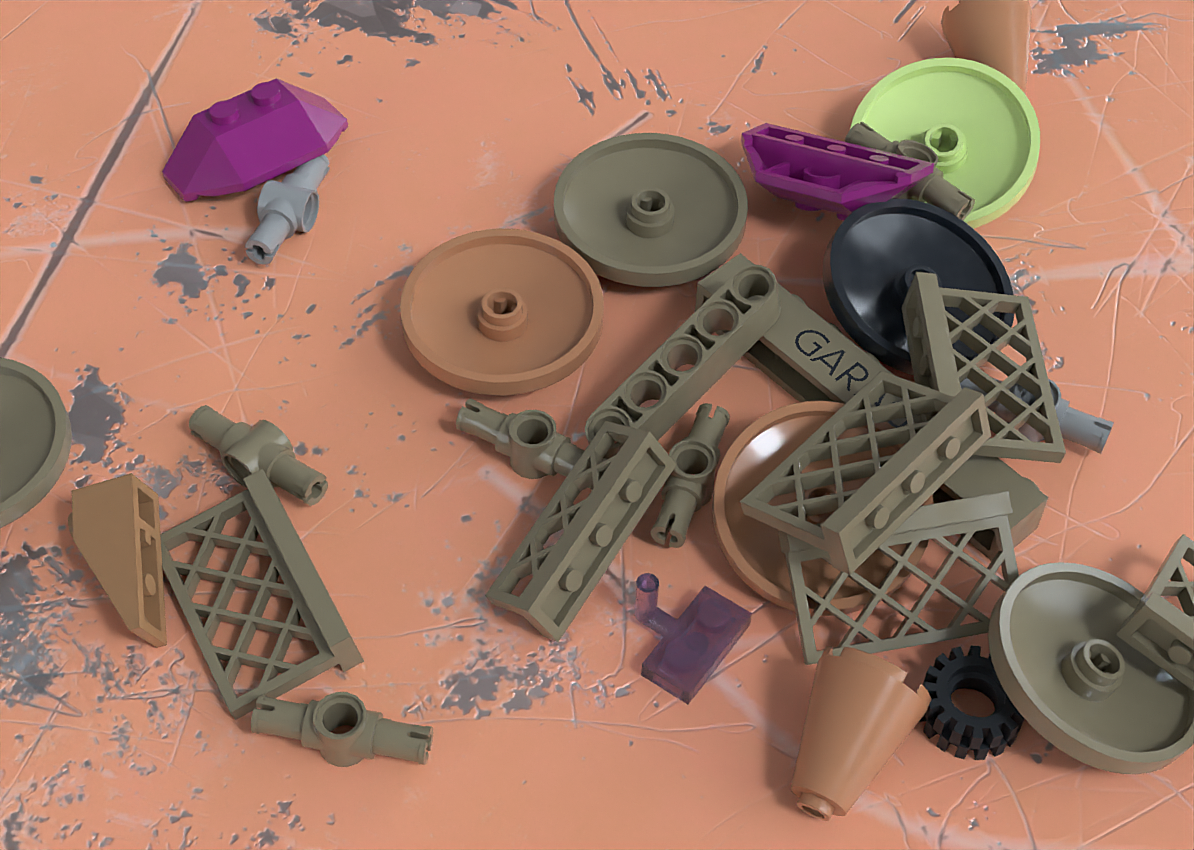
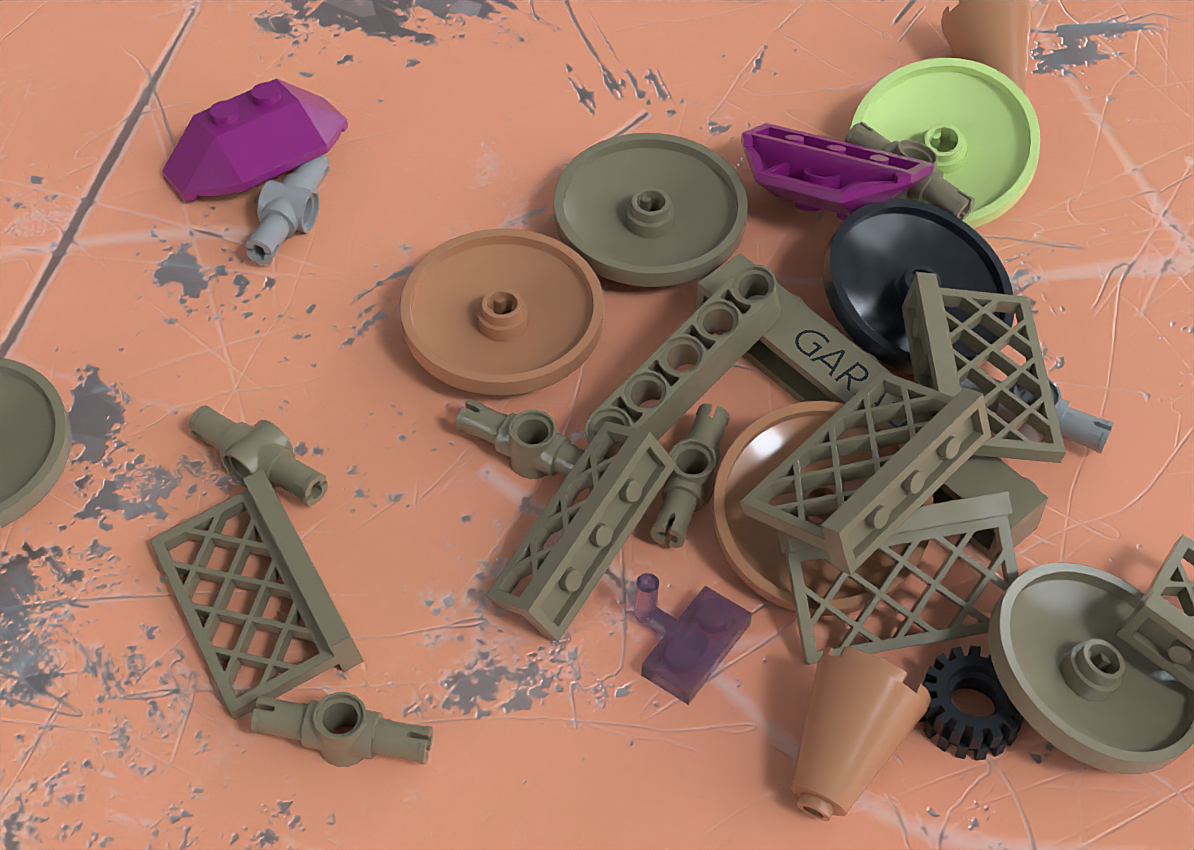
(121, 541): medium nougat slope -> none

